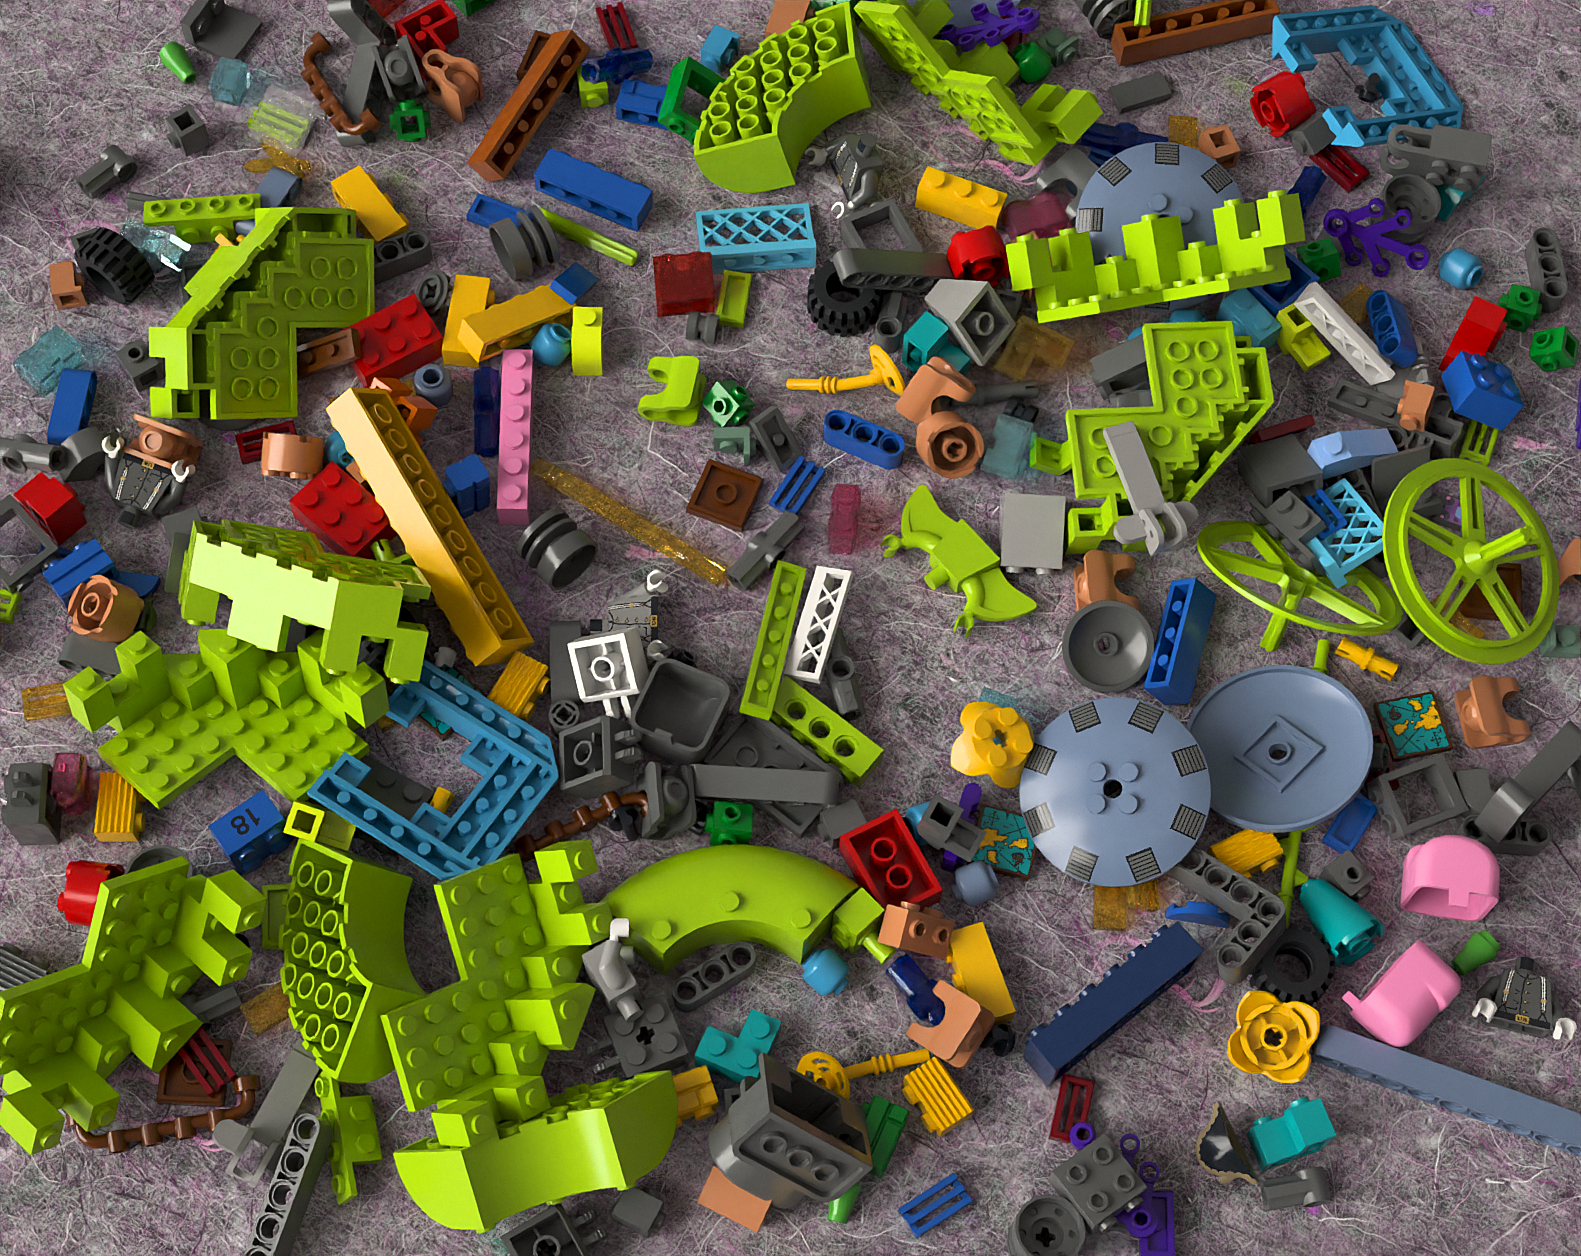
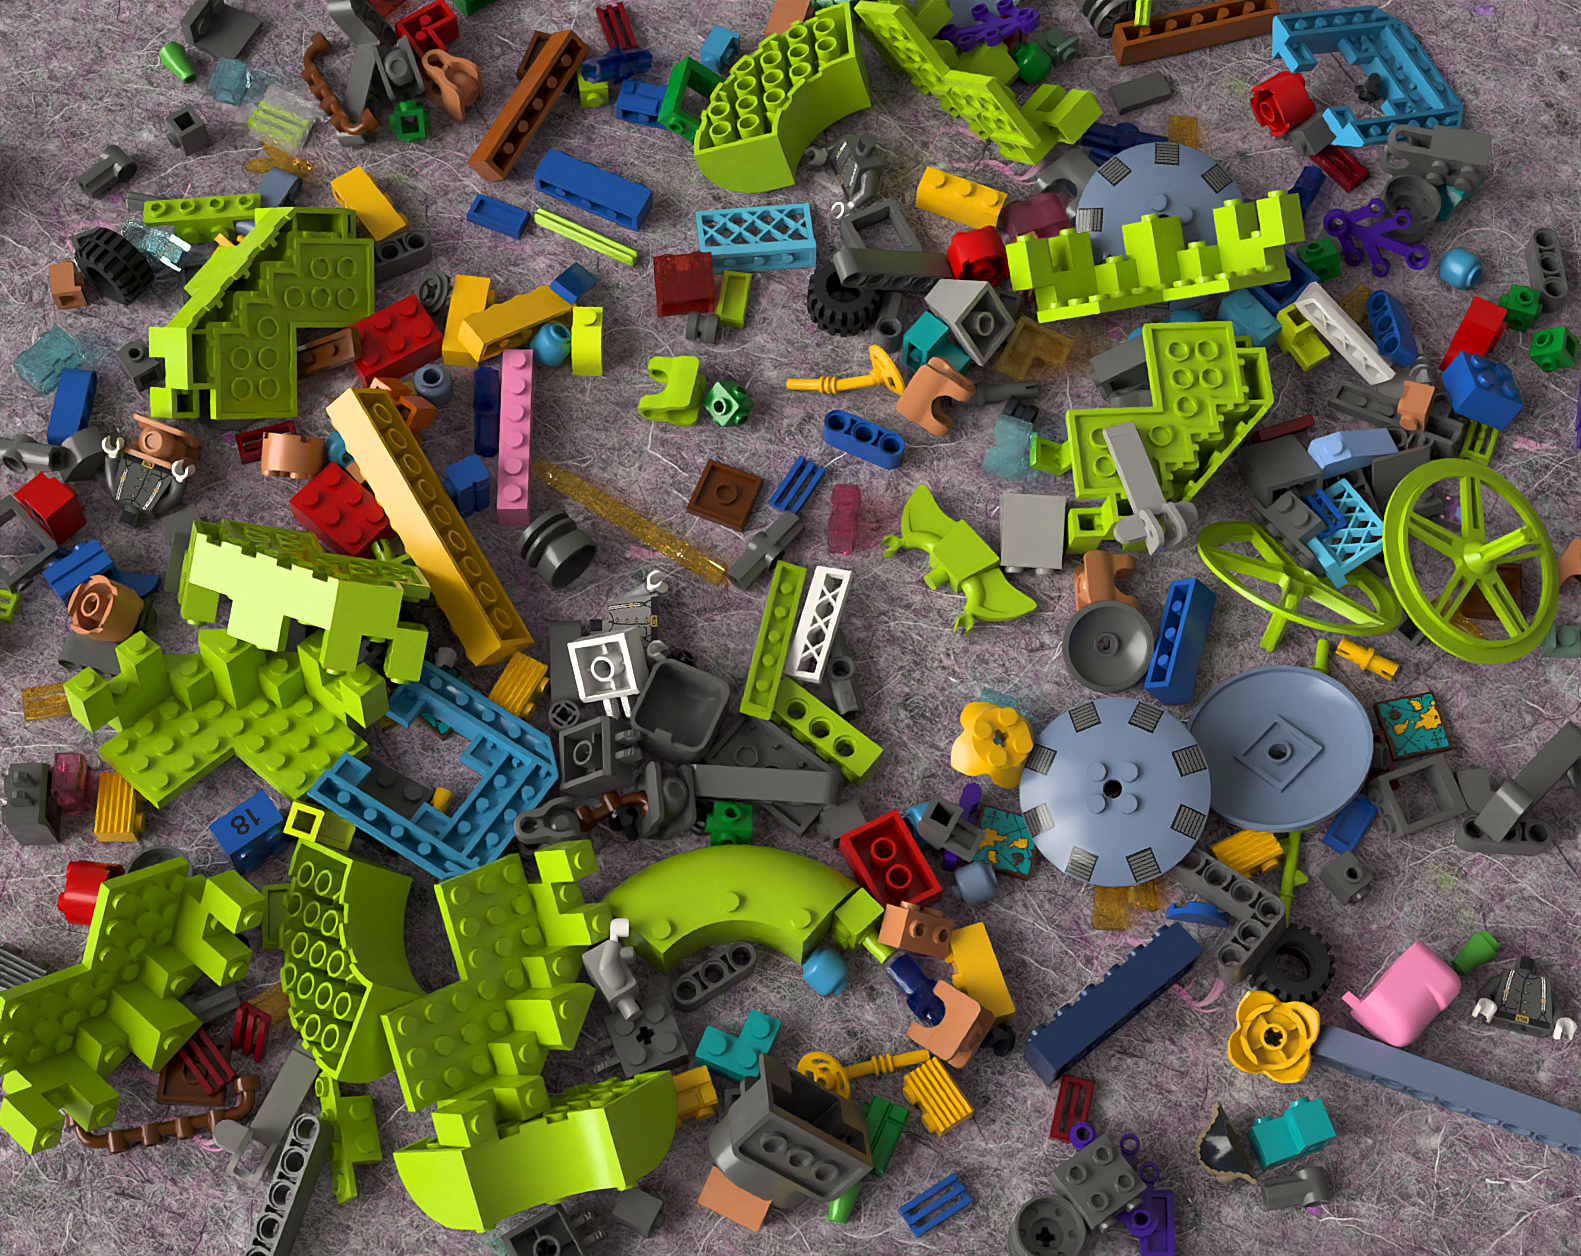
(246, 1028): none -> dark red tile
(529, 240): dark grey wheel -> none
(555, 824): none -> dark grey piece
(734, 439): sand green bracket -> none
(775, 439): dark grey slope -> none
(949, 444): nougat brick -> none
(1220, 145): nougat brick -> none
(1340, 921): teal cone -> none
(1450, 879): bright pink piece -> none
(1483, 716): nougat piece -> none

